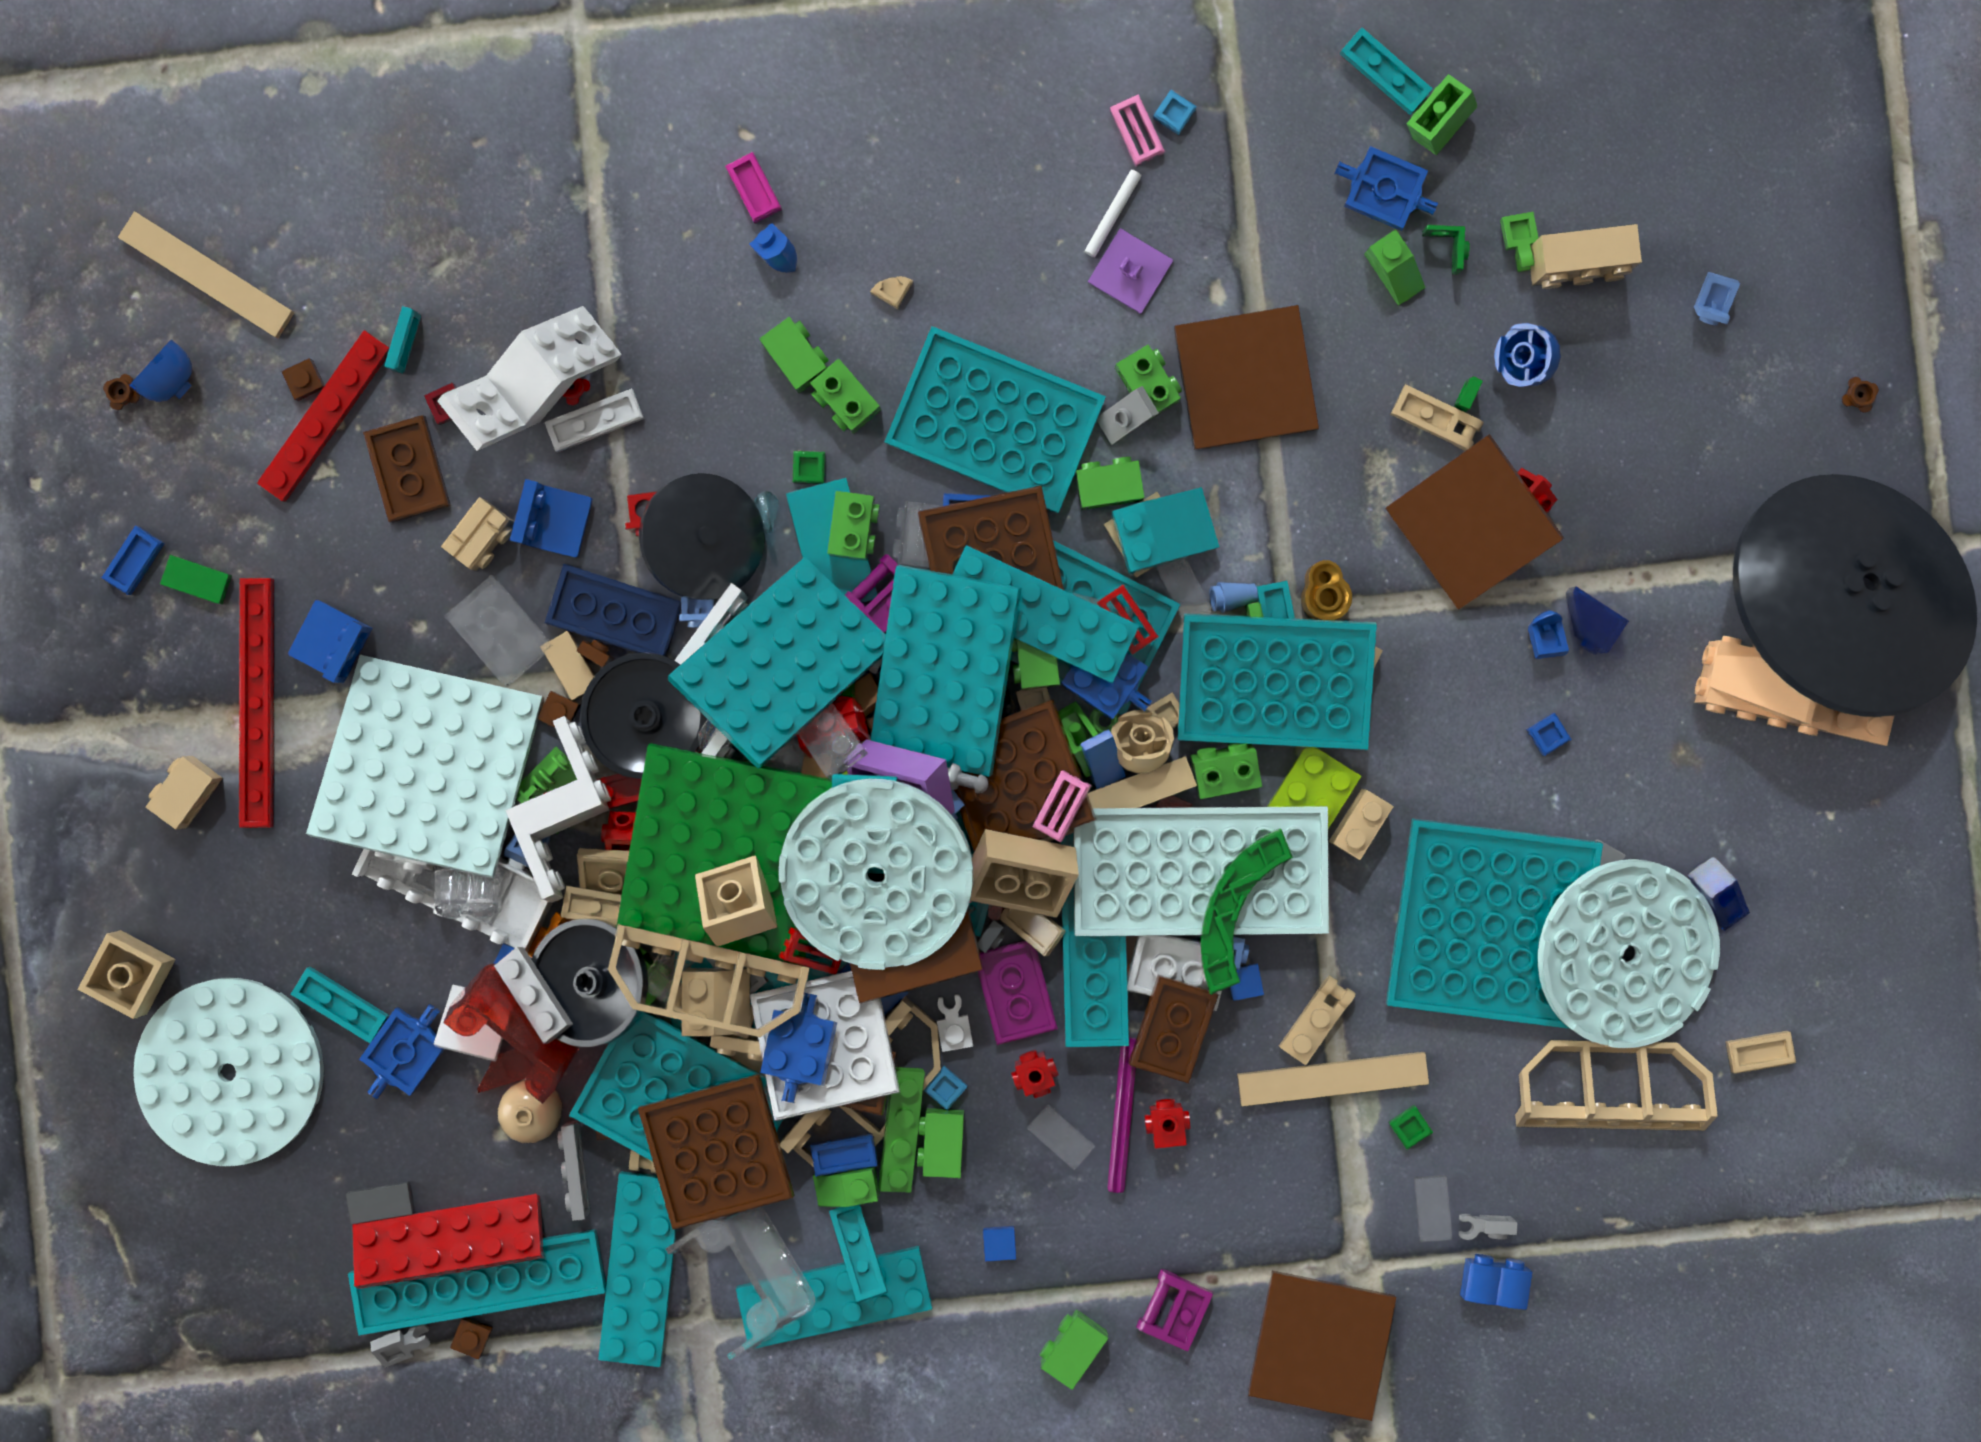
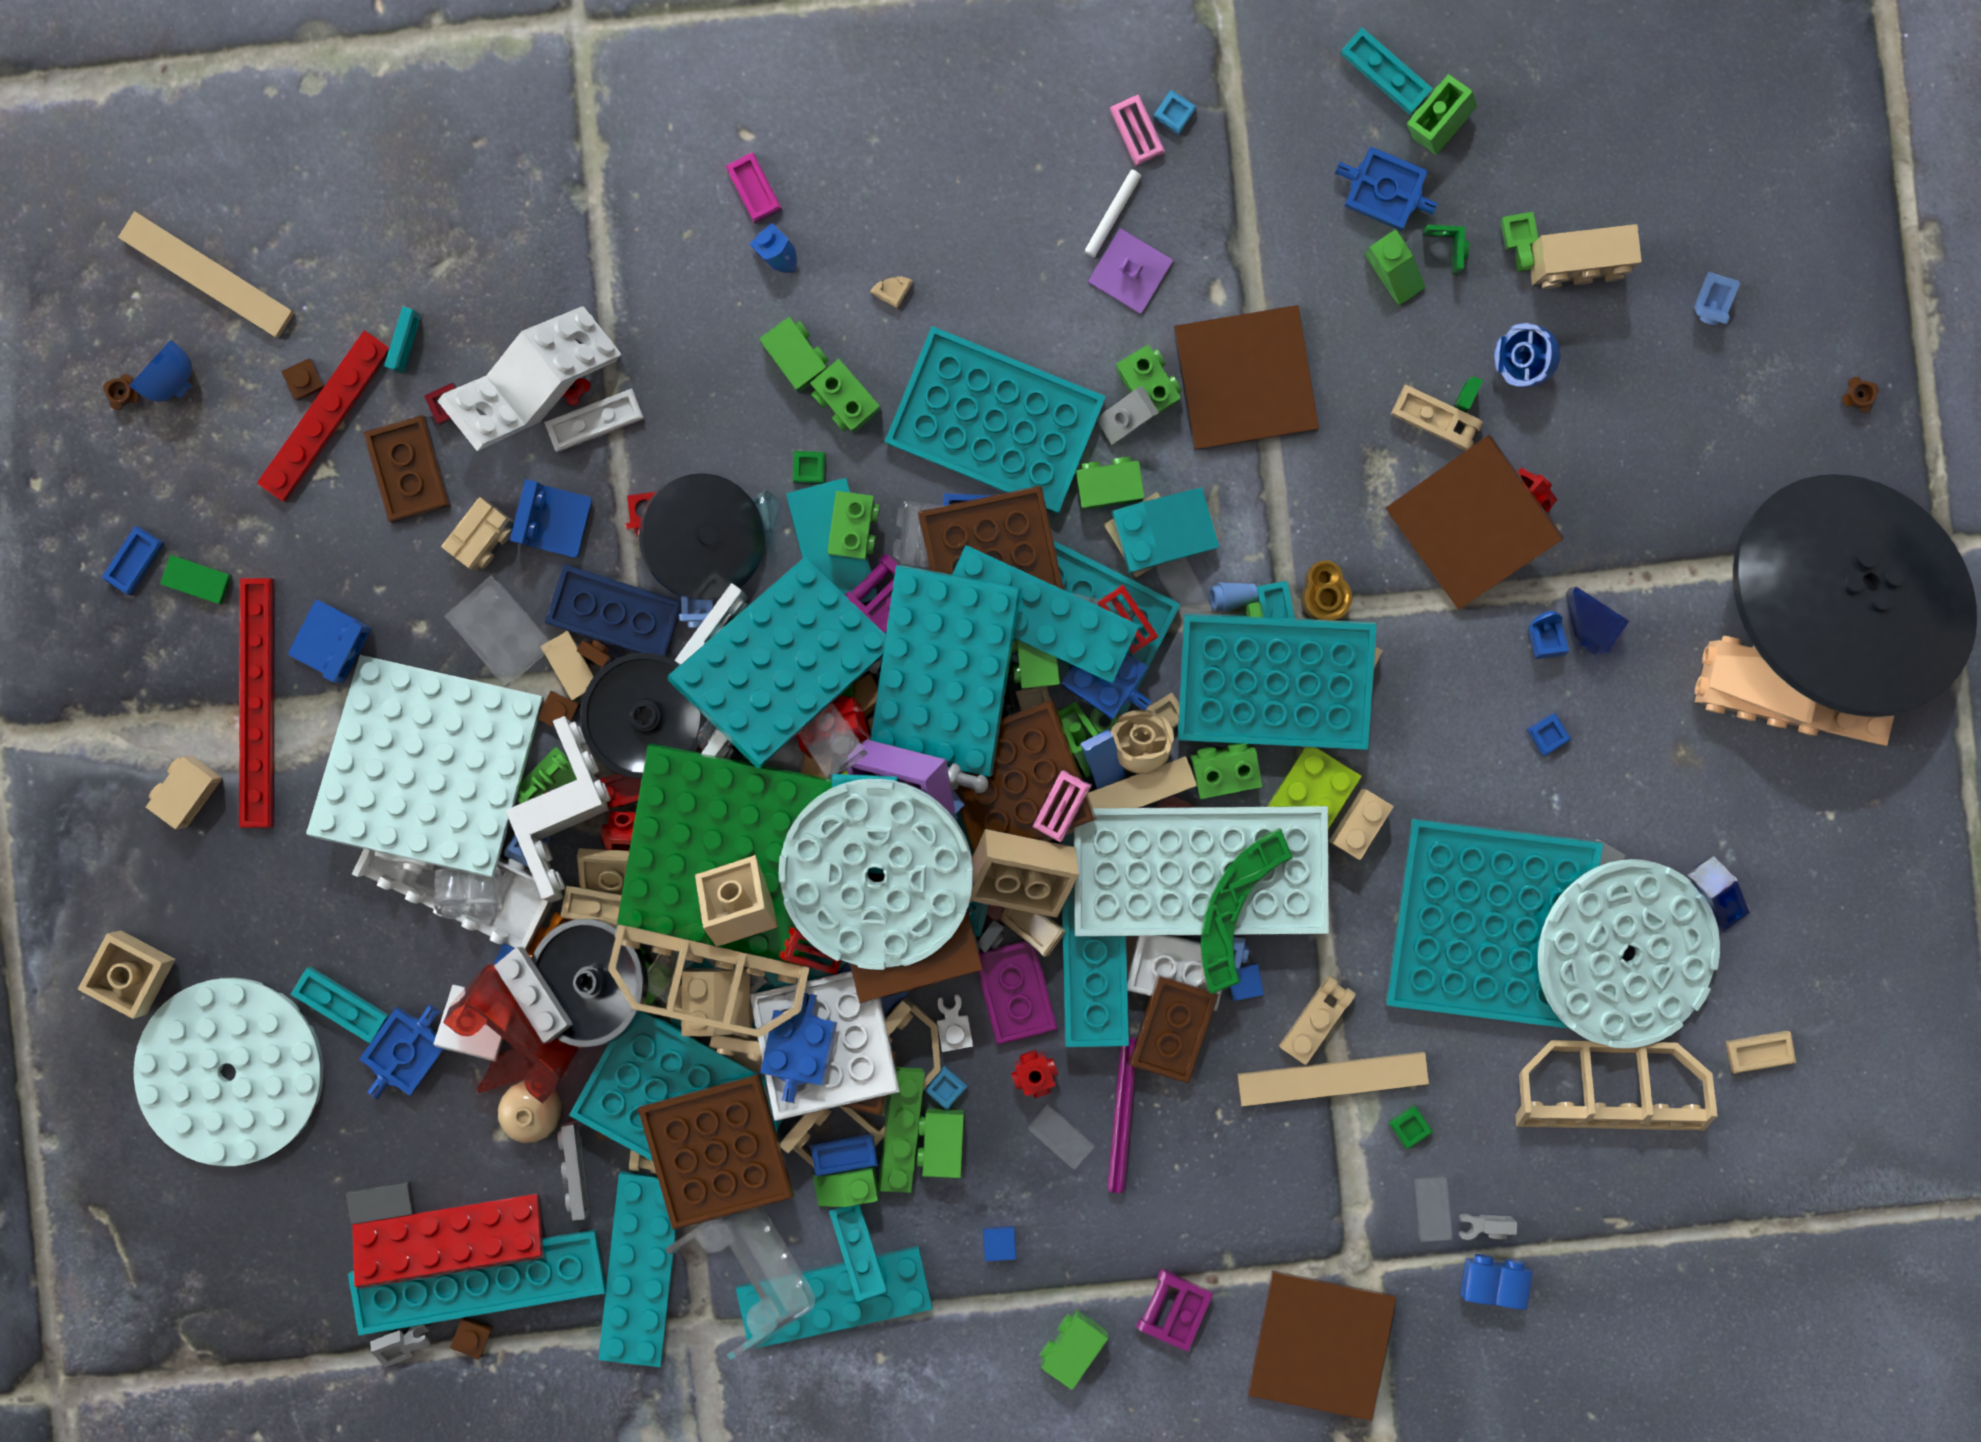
(1173, 1133): red brick -> none

